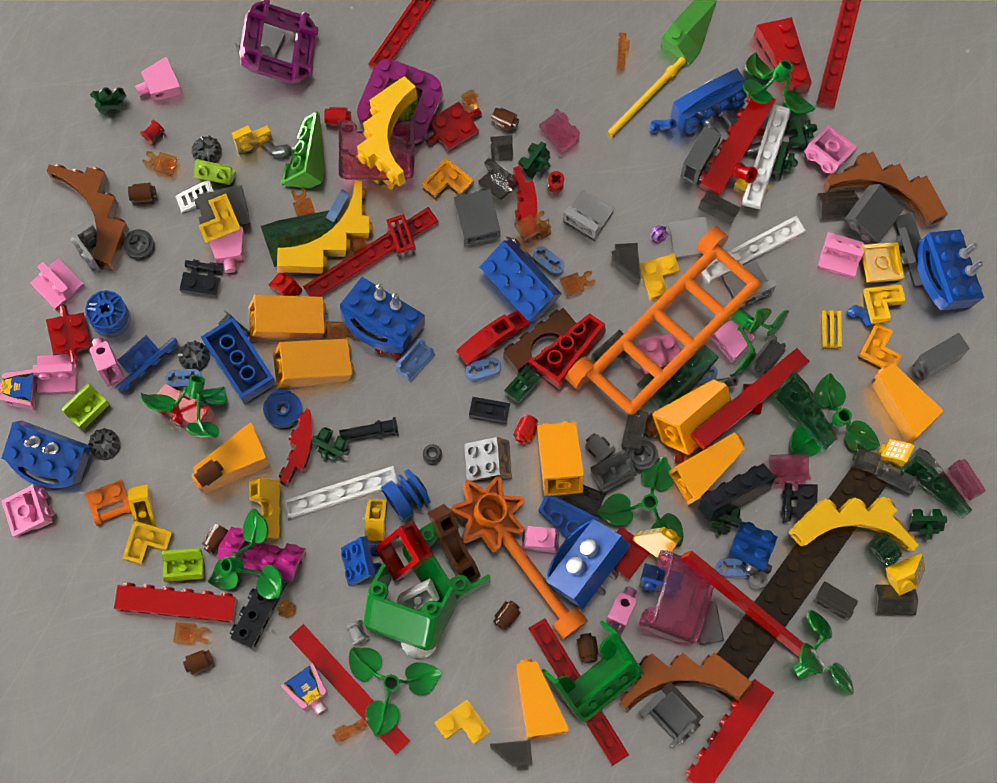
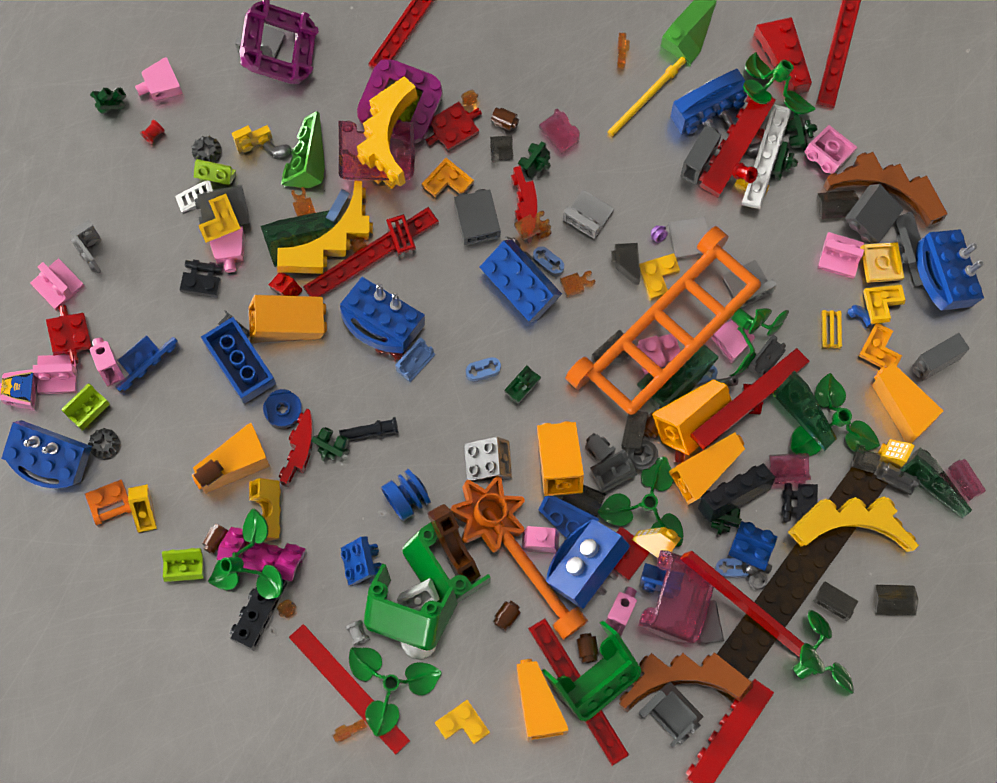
(27, 510): bright pink plate -> none
(103, 205): dark orange arch -> none
(109, 323): blue wheel -> none
(133, 237): dark grey gear -> none
(141, 192): reddish brown brick -> none
(143, 535): yellow plate -> none
(162, 163): clear orange plate -> none
(176, 603): red brick -> none
(180, 374): medium blue beam -> none
(186, 409): wedge -> none
(186, 633): clear orange plate -> none
(195, 390): green plant -> none
(198, 662): reddish brown brick -> none
(202, 356): dark grey gear -> none
(307, 689): torso -> none
(312, 363): light orange slope -> none
(336, 114): red brick -> none
(338, 330): clear orange plate -> none
(338, 493): white tile -> none
(376, 519): yellow slope -> none
(419, 552): red window -> none
(432, 447): dark grey plate -> none
(489, 409): black plate -> none
(491, 336): red slope -> none
(497, 180): clear smoke panel -> none
(515, 754): clear smoke slope -> none
(519, 354): reddish brown arch -> none
(525, 429): red brick -> none
(555, 187): red bush -> none
(559, 357): red wedge -> none
(662, 125): blue arm -> none
(719, 207): clear smoke panel -> none
(757, 247): white tile -> none
(885, 549): clear green gear -> none
(906, 574): yellow slope -> none
(927, 524): dark green hips -> none

